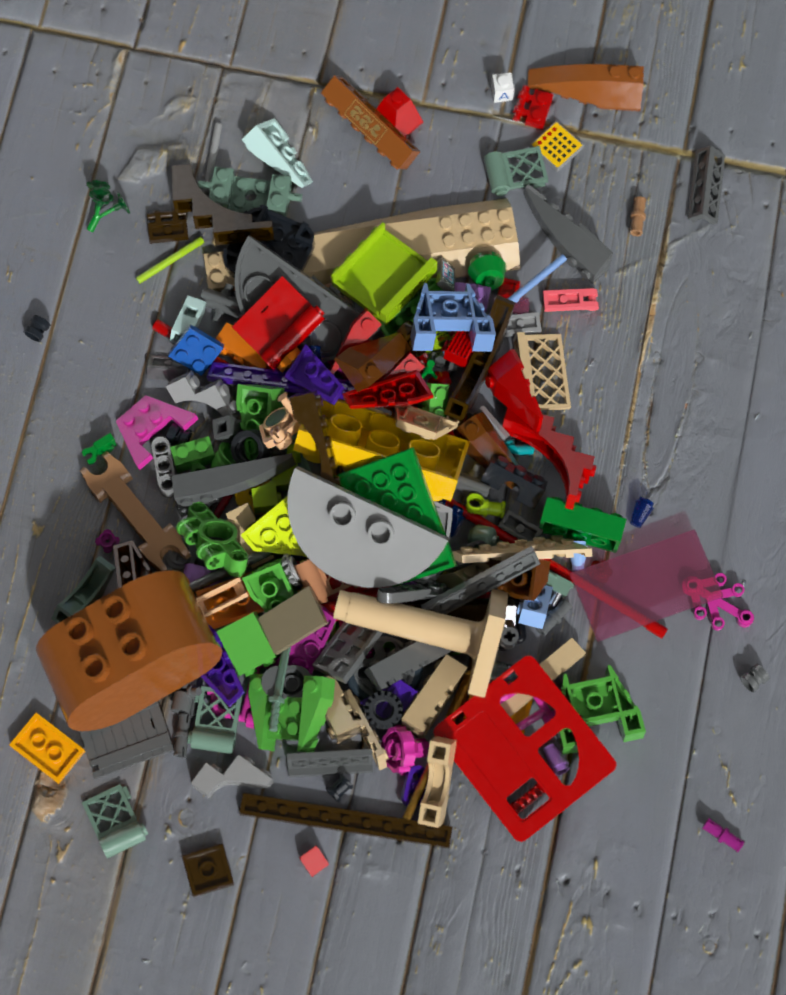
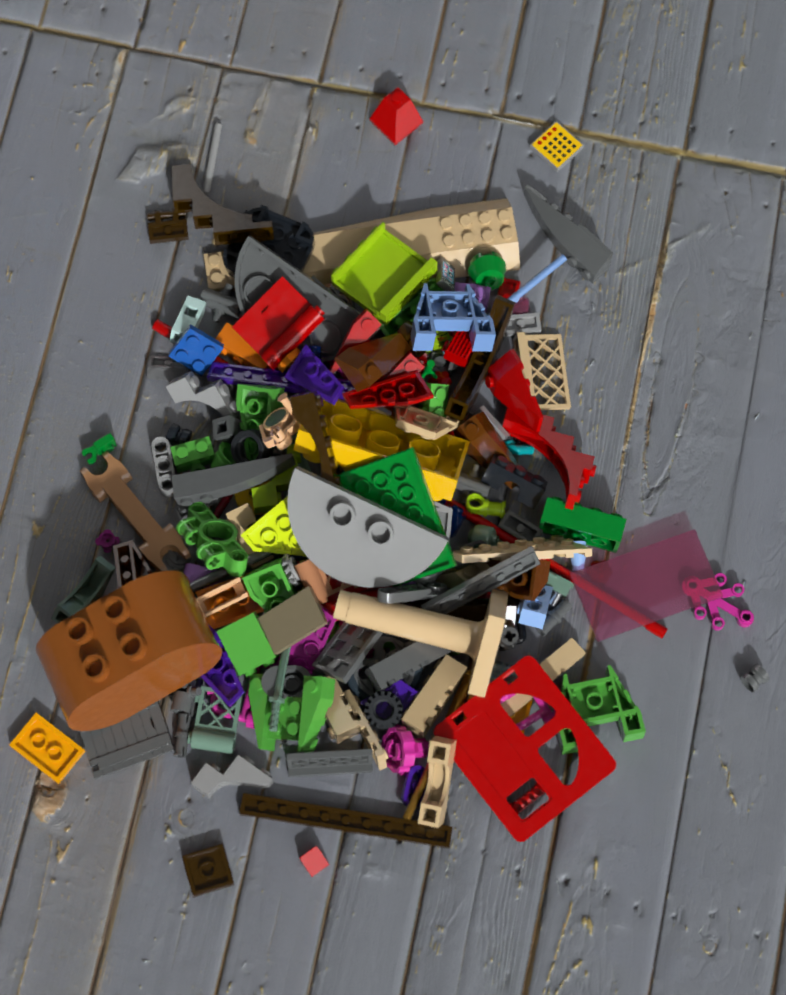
(37, 328): black wheel -> none
(101, 195): dark green plant -> none
(123, 835): sand green piece -> none
(147, 419): dark pink wing -> none
(169, 260): lime bar -> none
(232, 190): sand green brick -> none
(270, 145): light aqua wedge -> none
(339, 788): black bush -> none
(370, 122): dark orange brick -> none
(501, 177): sand green piece -> none
(502, 87): white brick -> none
(538, 110): red plate -> none
(556, 760): medium lavender cone -> none
(570, 300): coral plate -> none
(598, 84): dark orange wedge -> none
(638, 216): medium nougat pin -> none
(641, 511): clear blue cone -> none
(703, 184): dark grey fence -> none
(723, 835): magenta pin -> none

